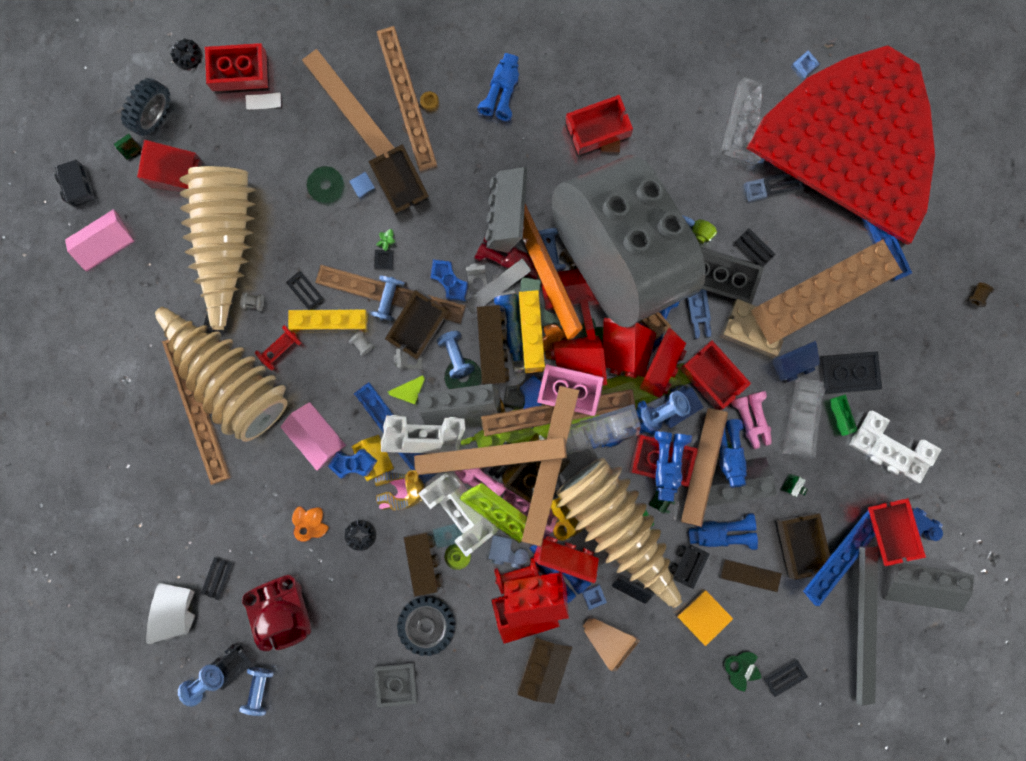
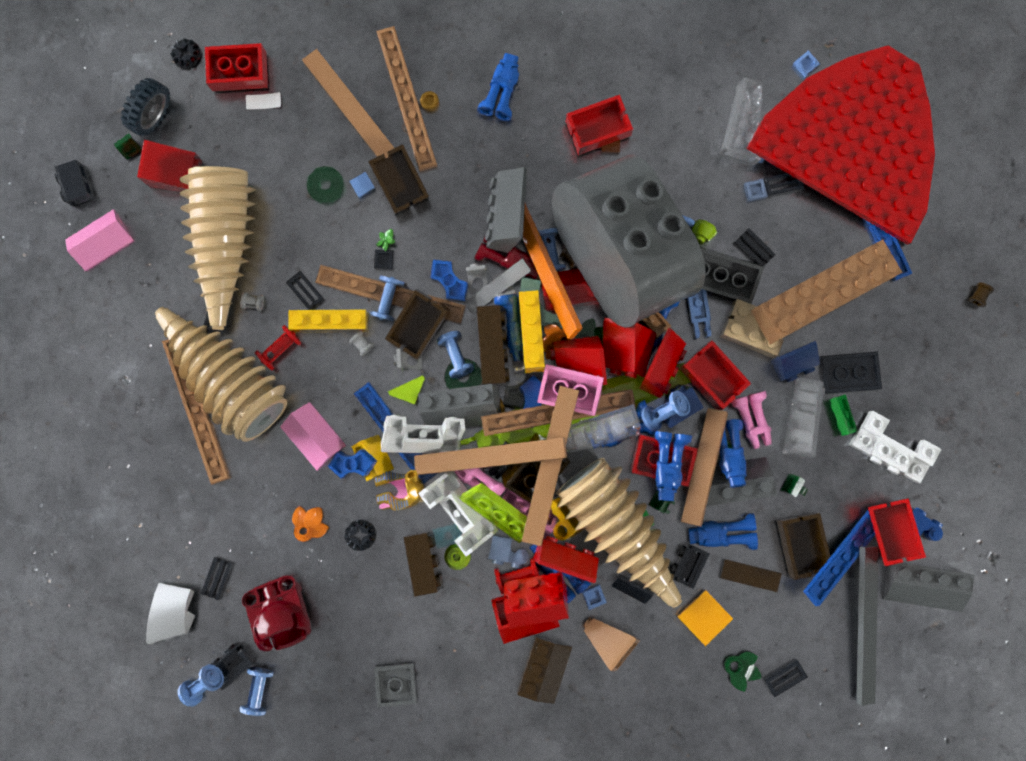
(418, 639): wheel -> none
(587, 320): red tile -> none

